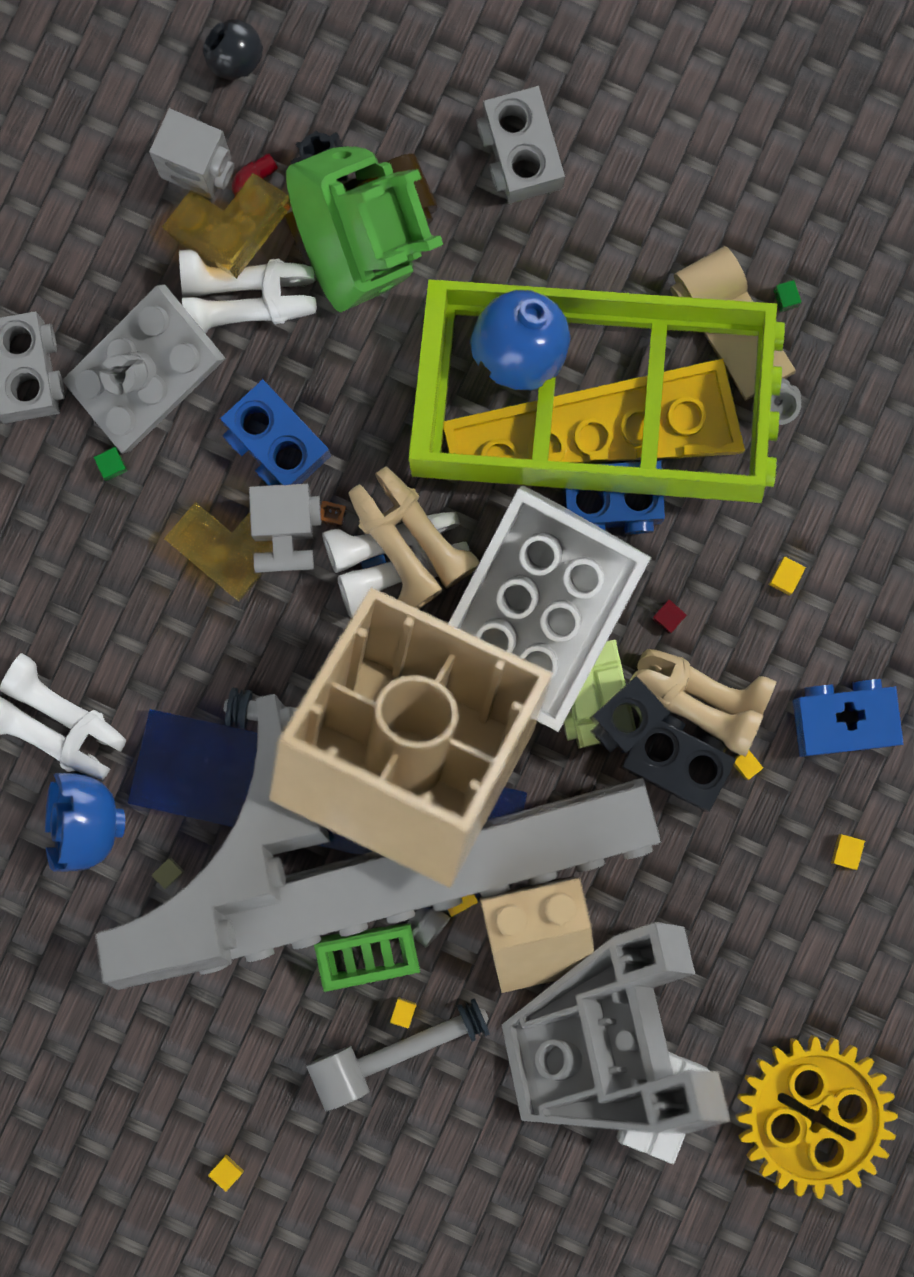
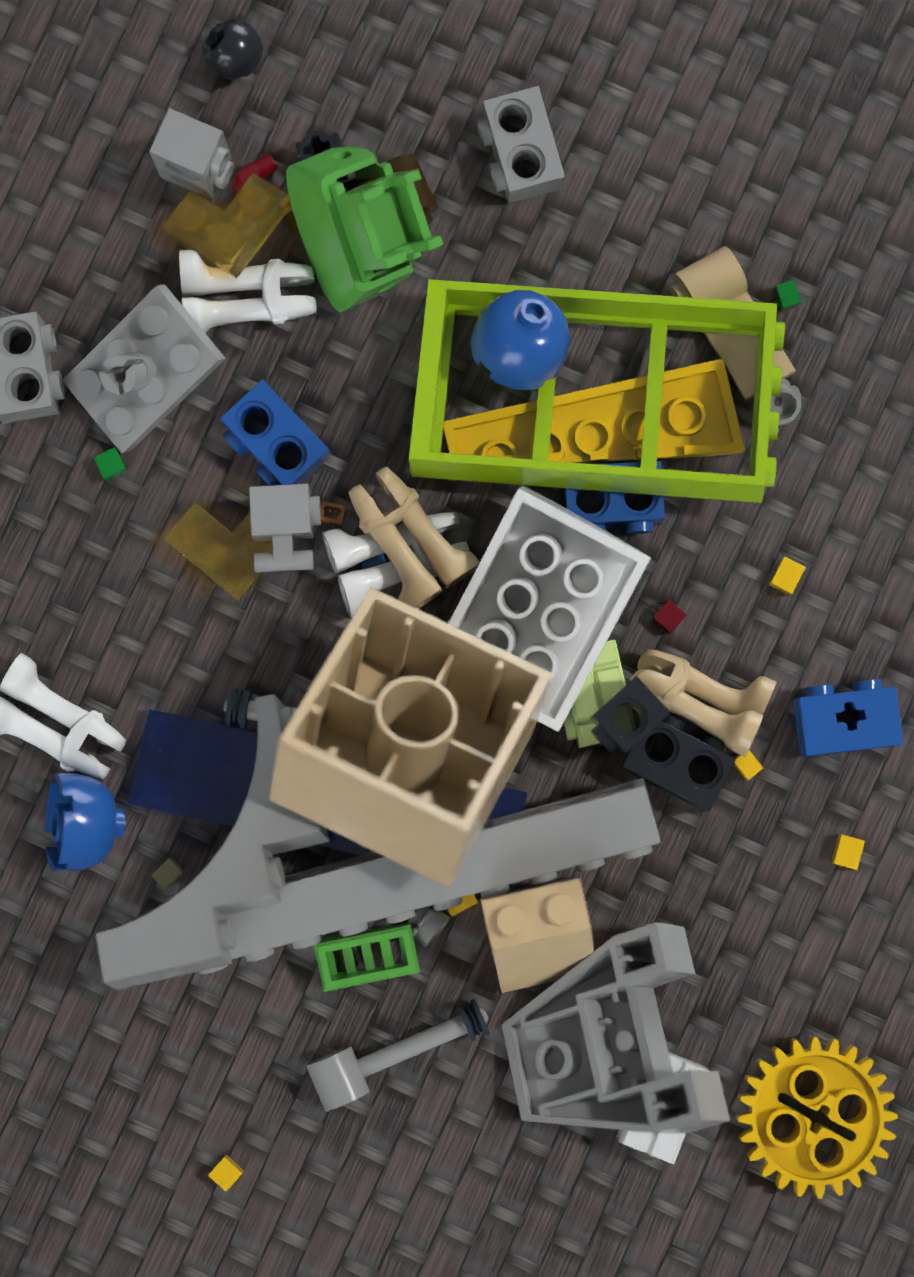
(403, 1012): yellow piece -> none

